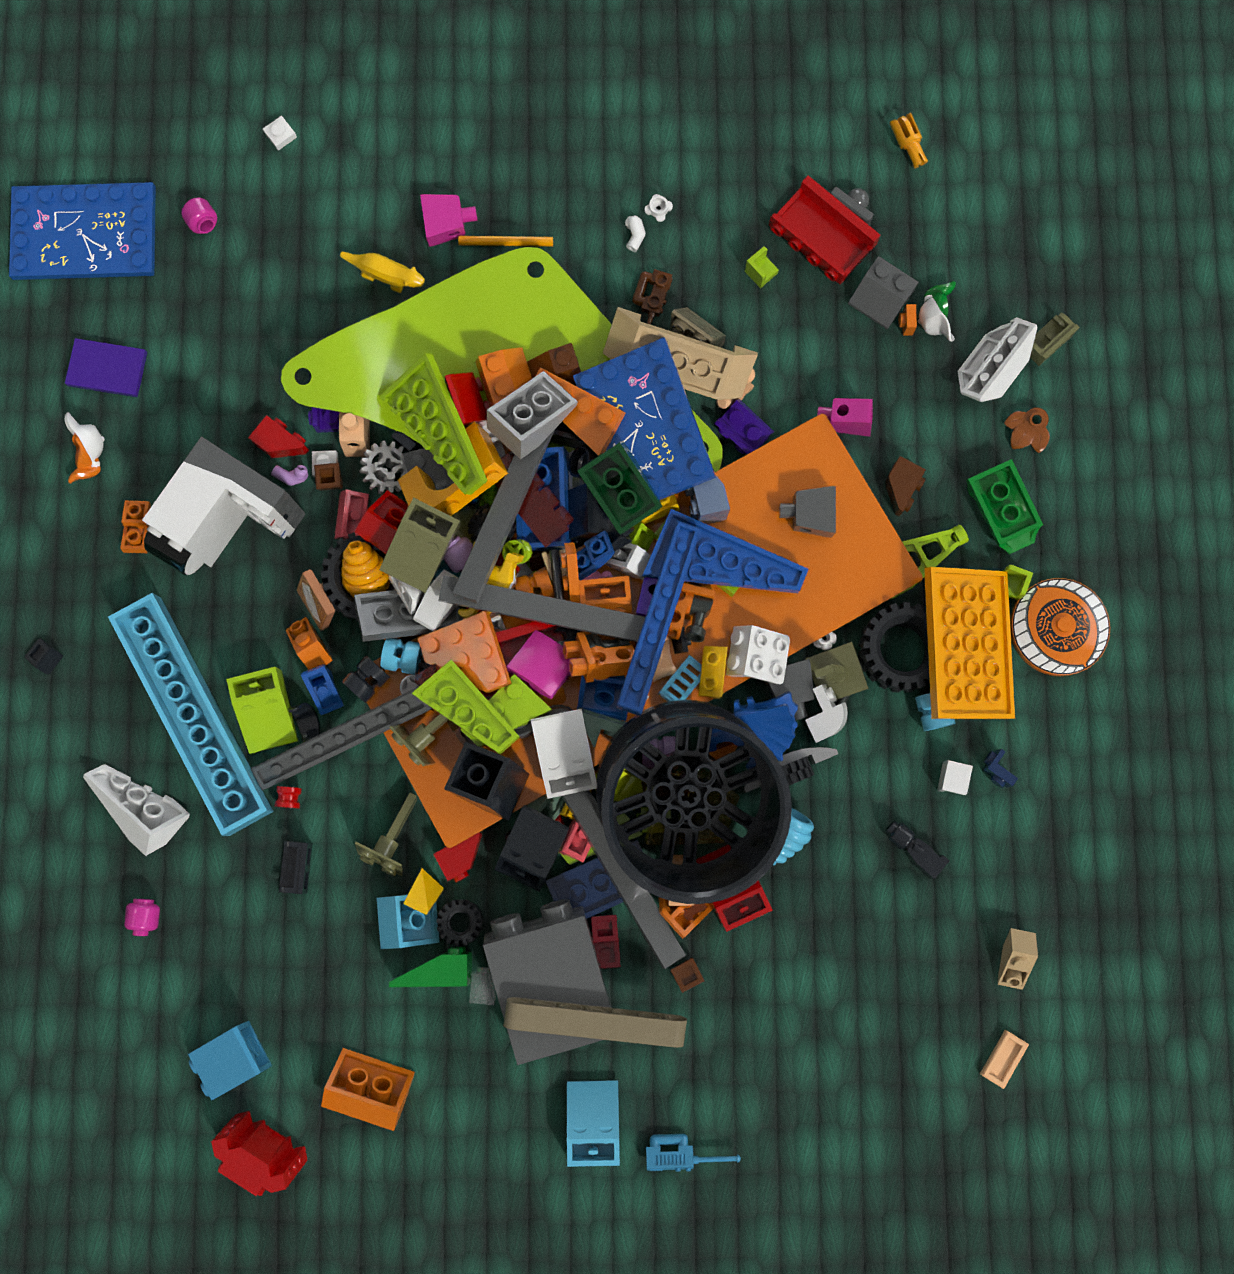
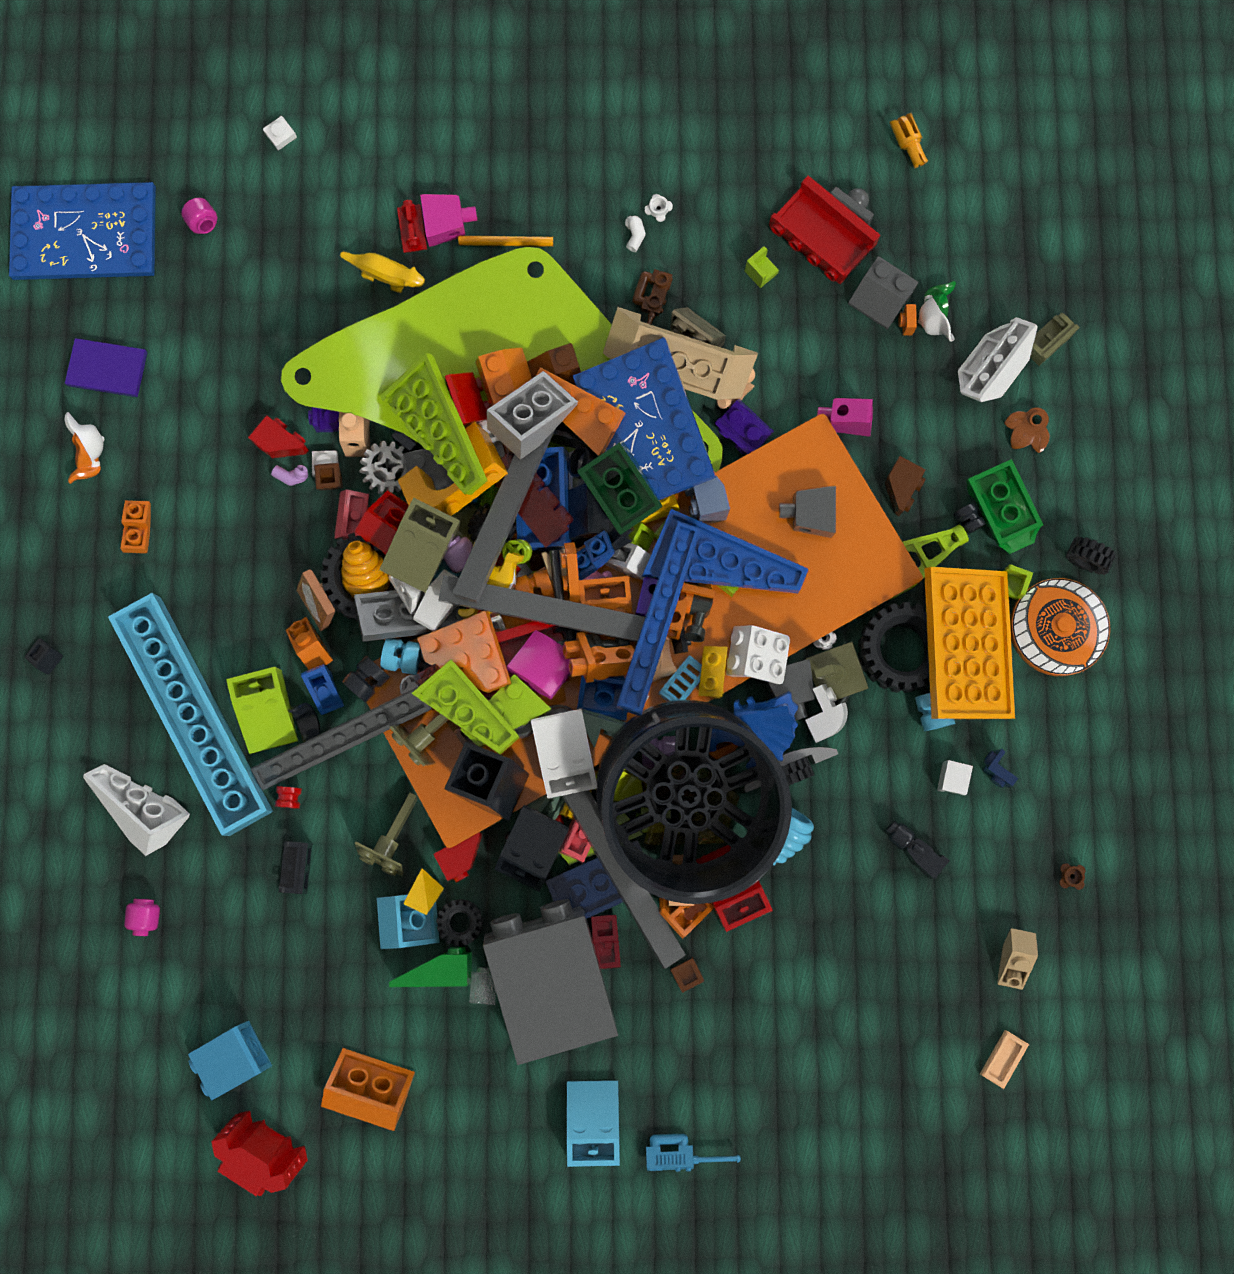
(207, 506): white piece -> none
(411, 227): none -> red hinge
(595, 1022): dark tan beam -> none
(969, 518): none -> black wheel
(1079, 876): none -> reddish brown plate
(1091, 555): none -> black tyre

